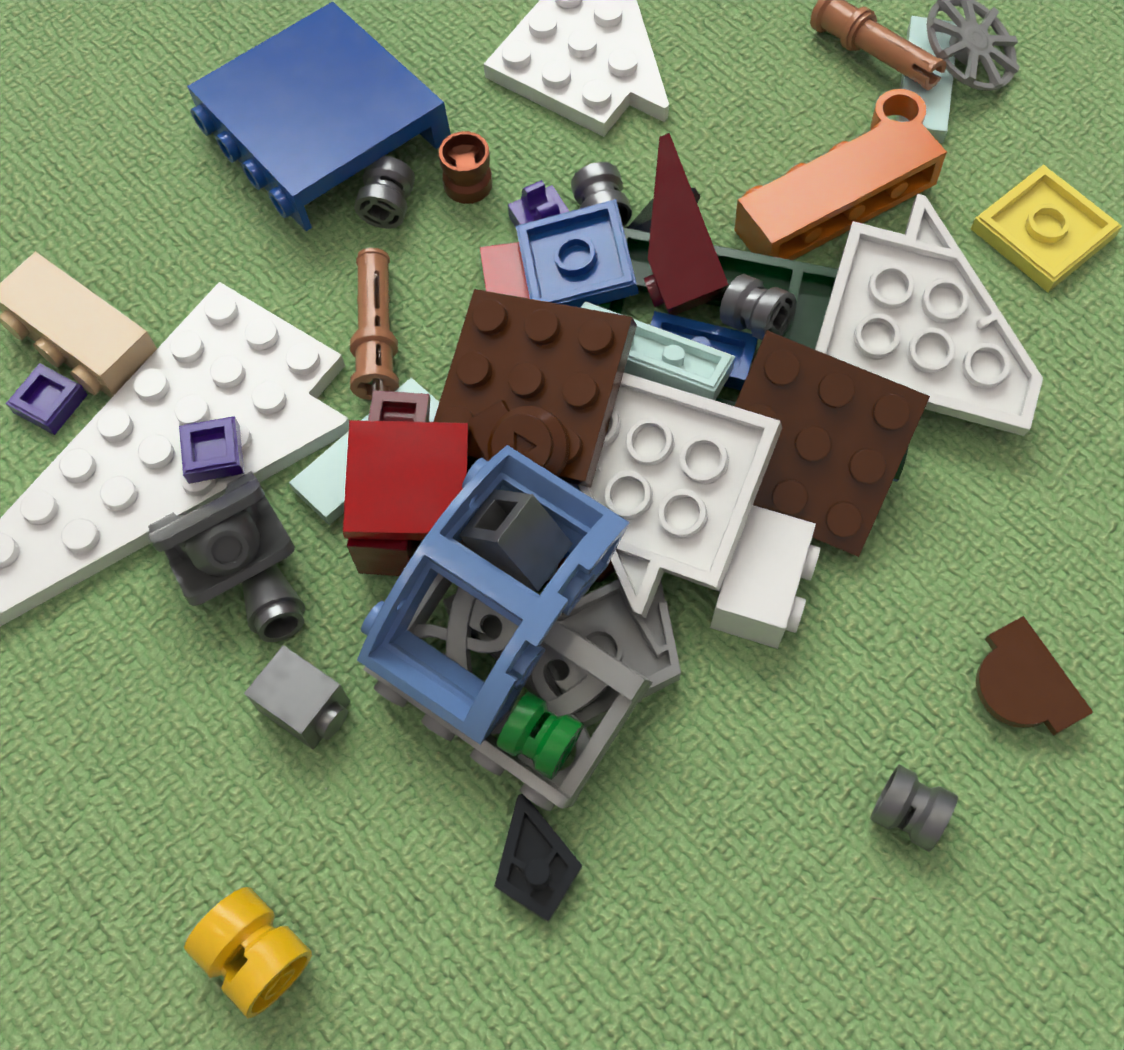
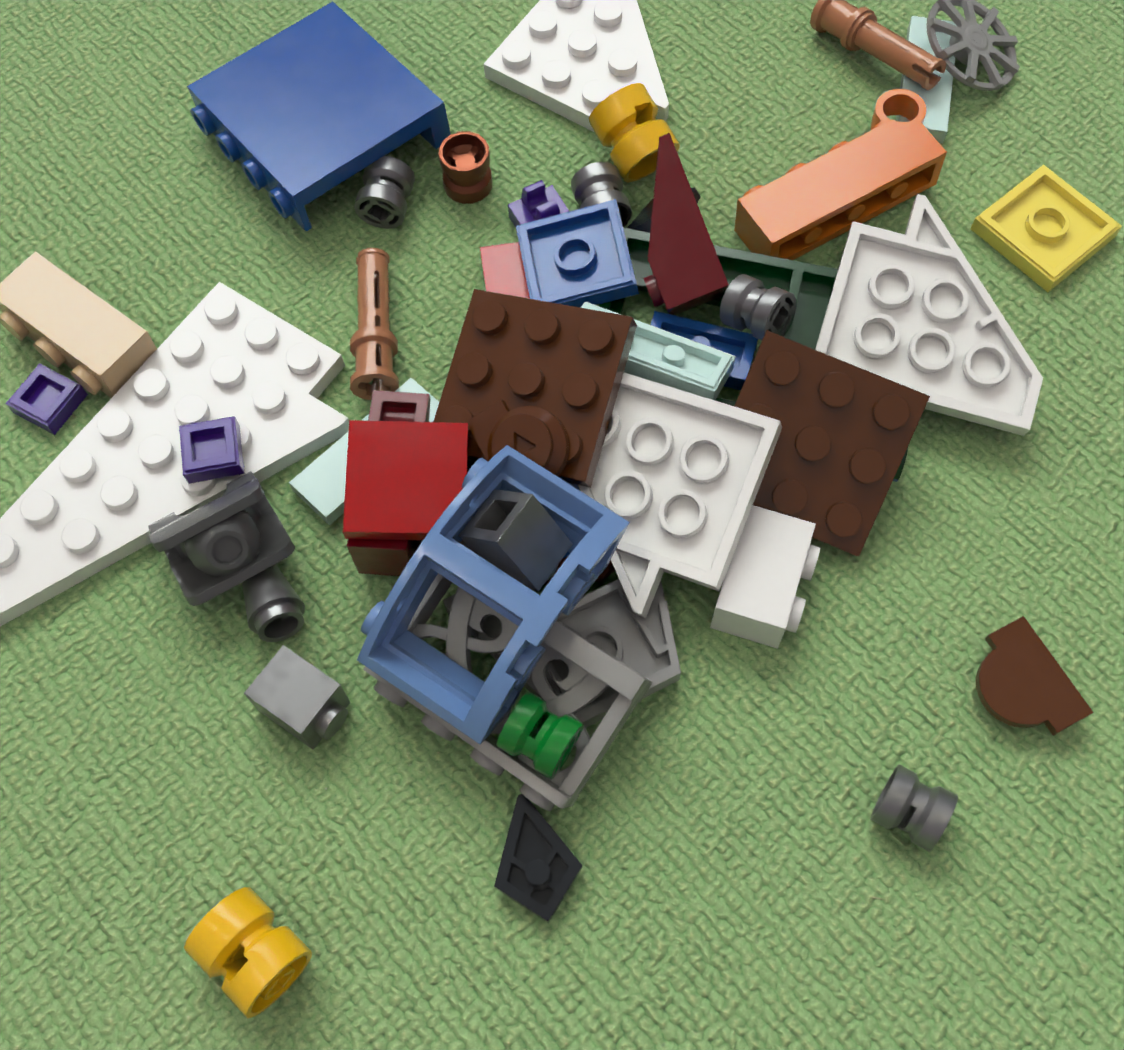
(630, 127): none -> yellow wheel

